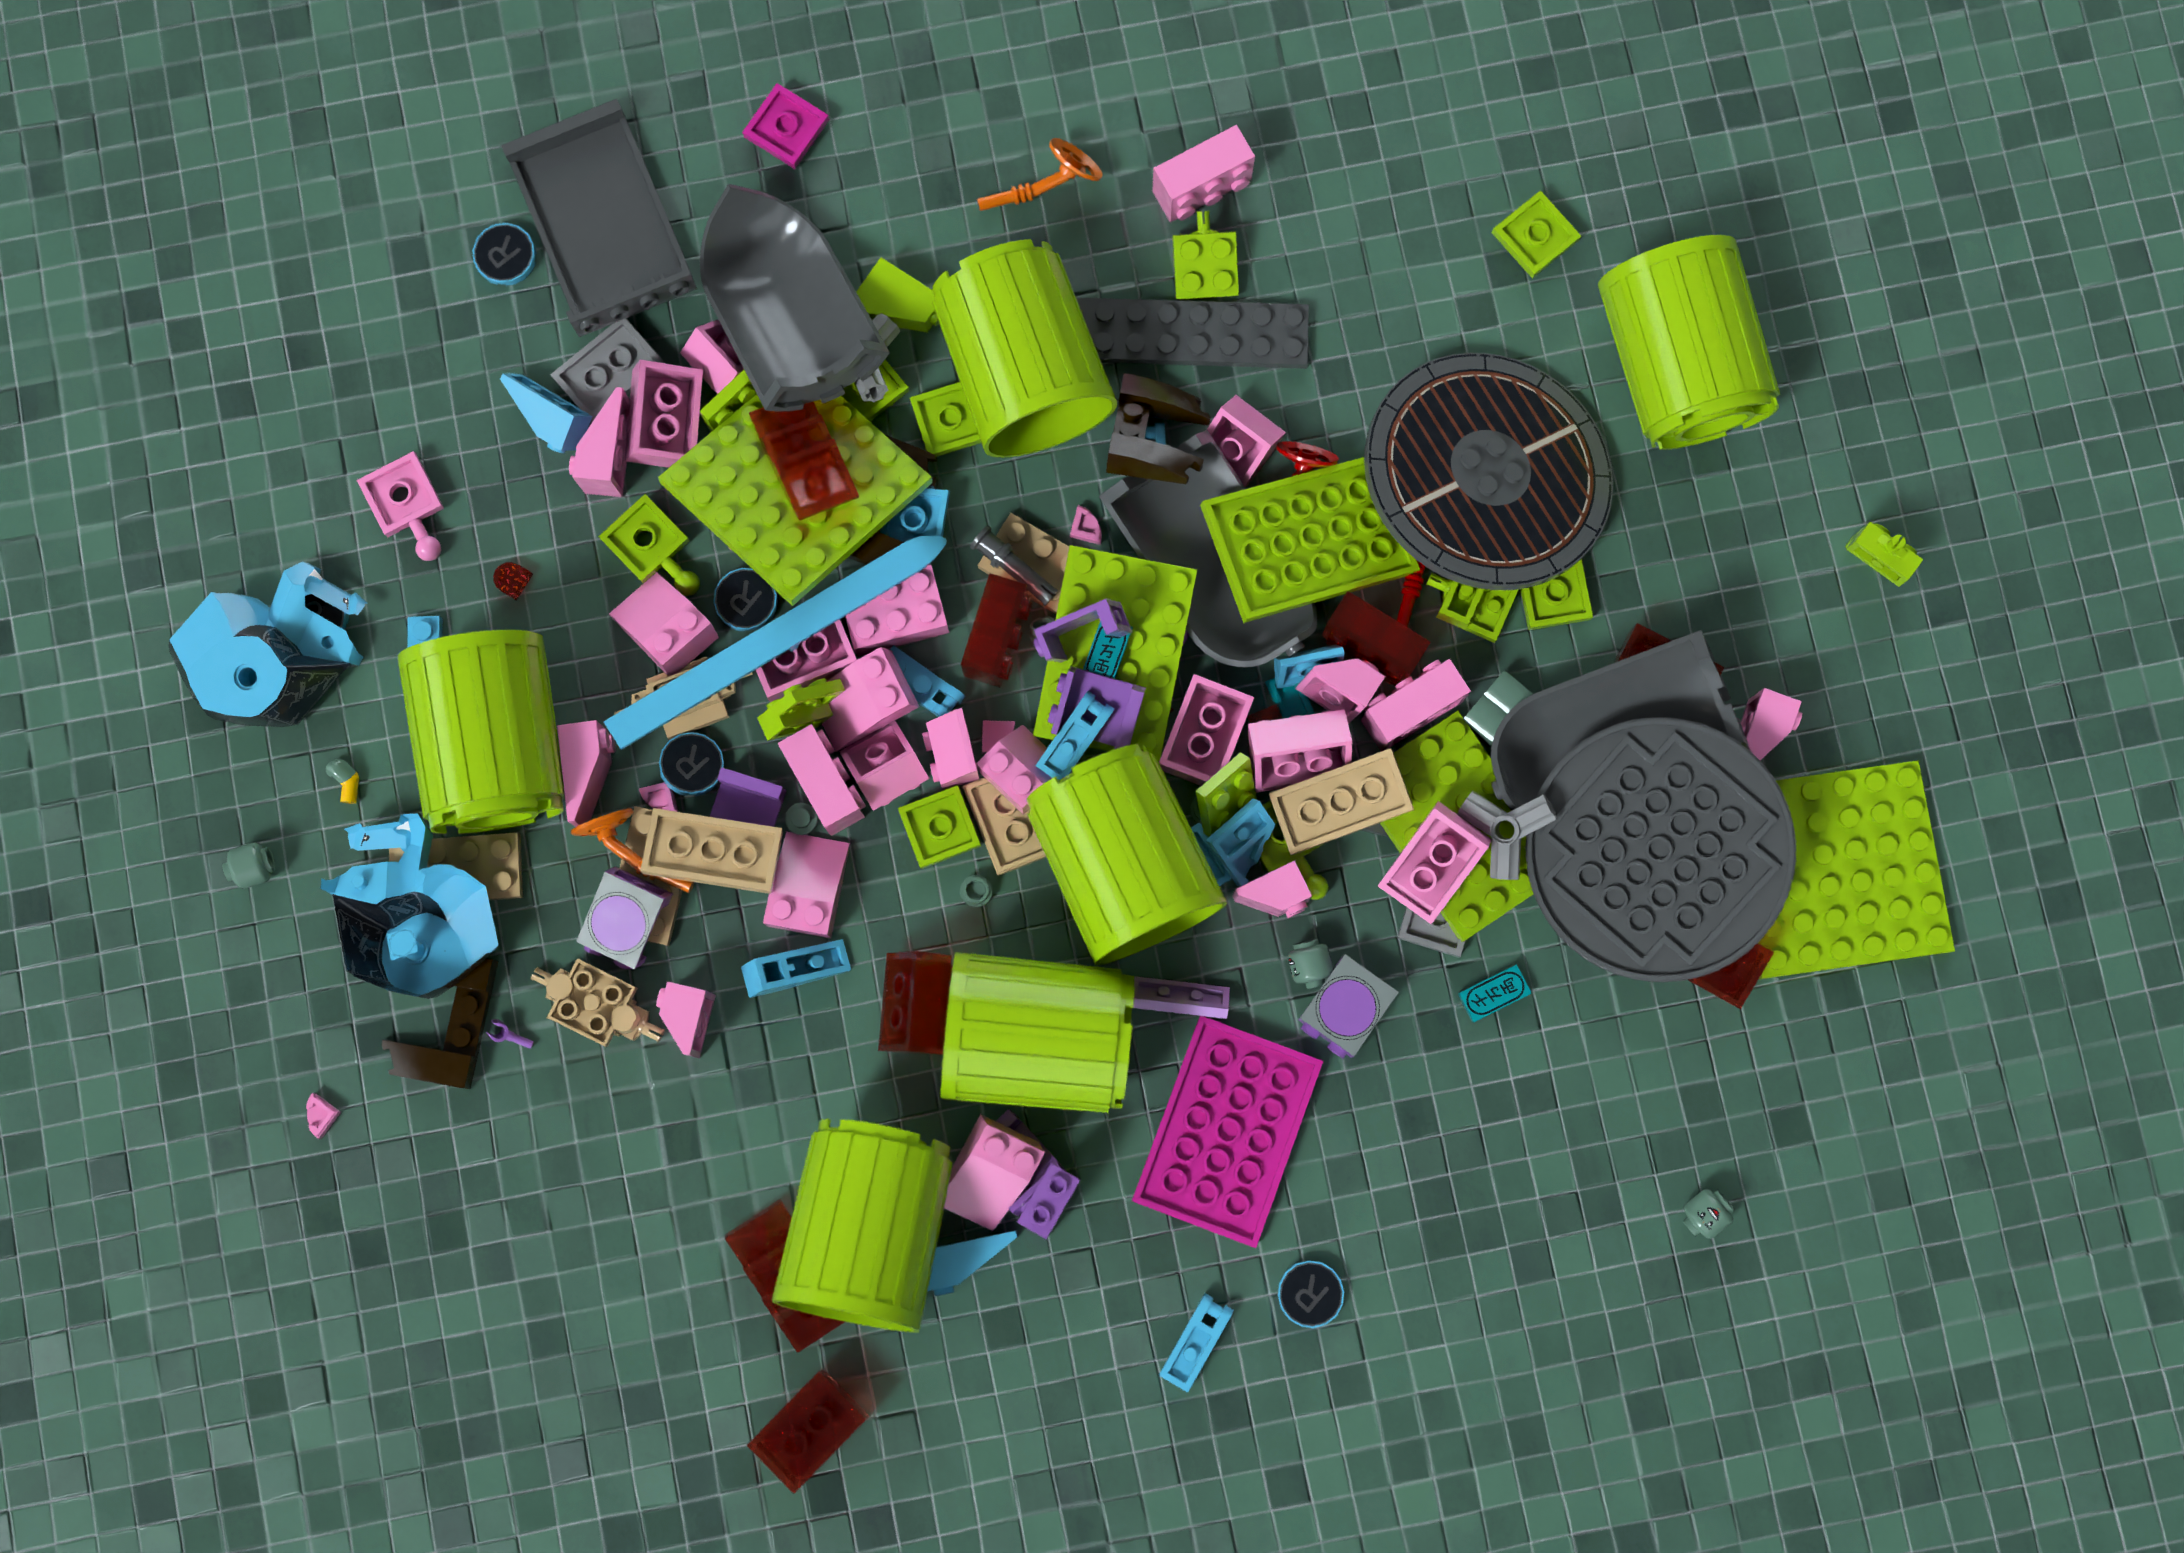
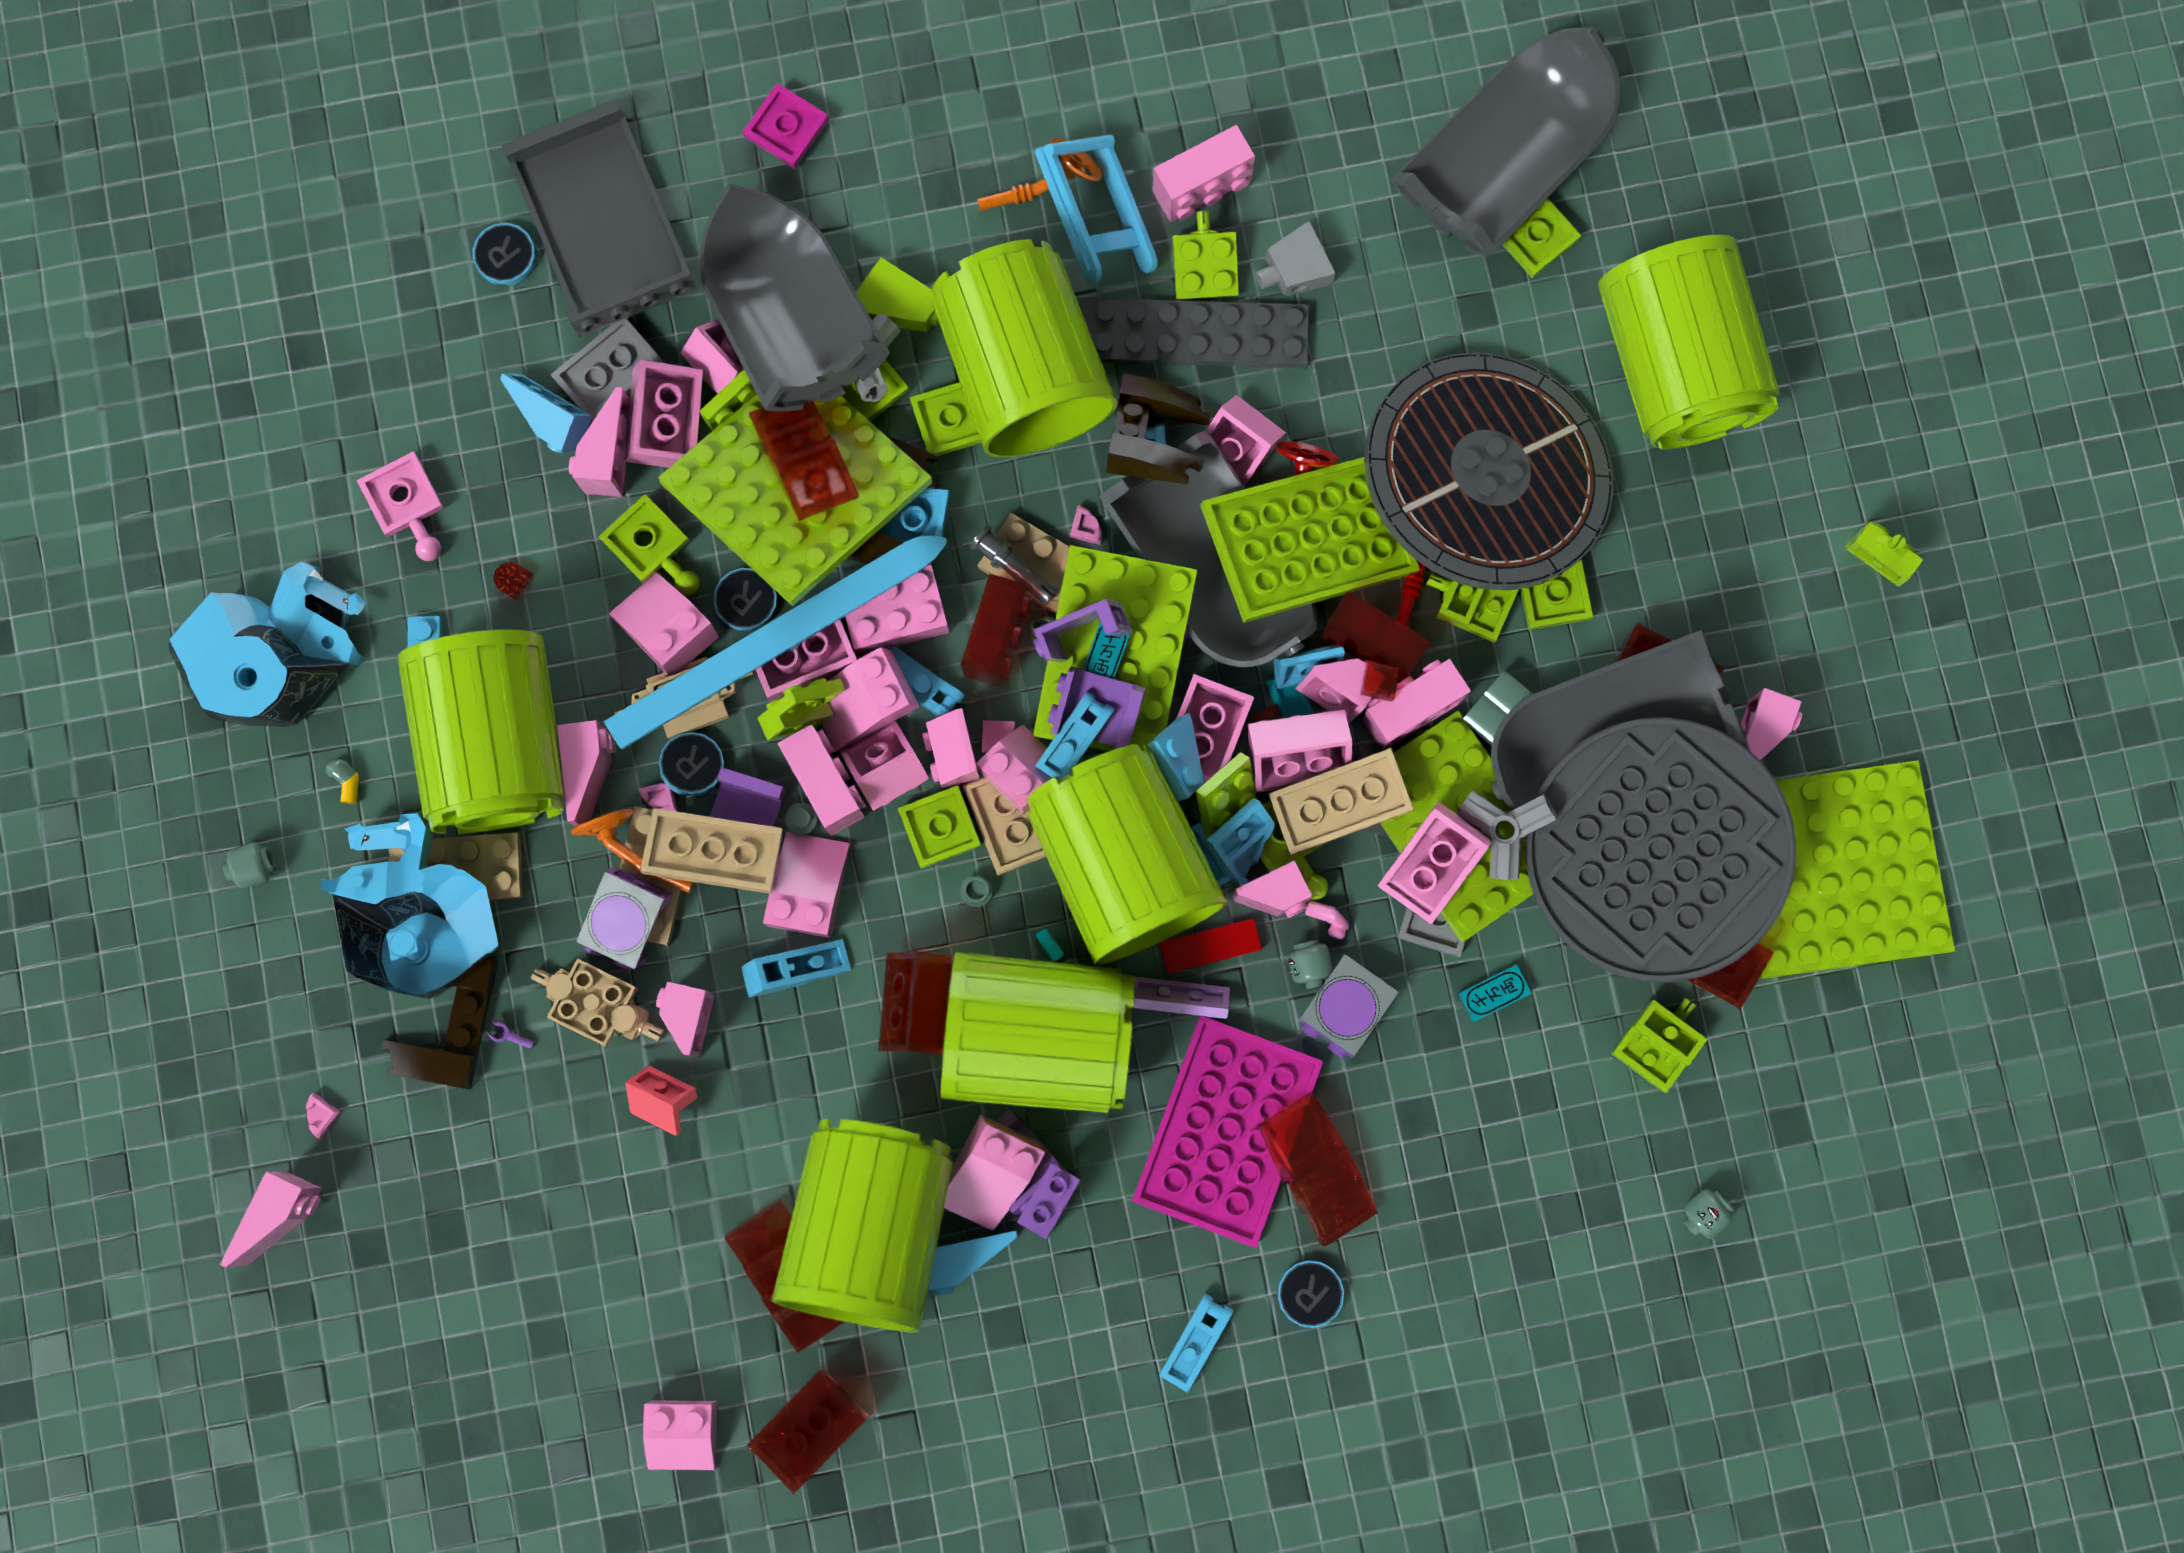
(274, 1211): none -> bright pink slope
(659, 1098): none -> coral panel
(680, 1434): none -> bright pink slope
(1050, 946): none -> teal tile
(1085, 246): none -> medium azure piece
(1179, 757): none -> medium azure wing
(1210, 946): none -> red tile
(1297, 263): none -> light grey torso
(1317, 1169): none -> clear red slope
(1330, 915): none -> bright pink arm
(1380, 681): none -> clear red tile
(1515, 139): none -> dark grey panel
(1660, 1044): none -> lime plate

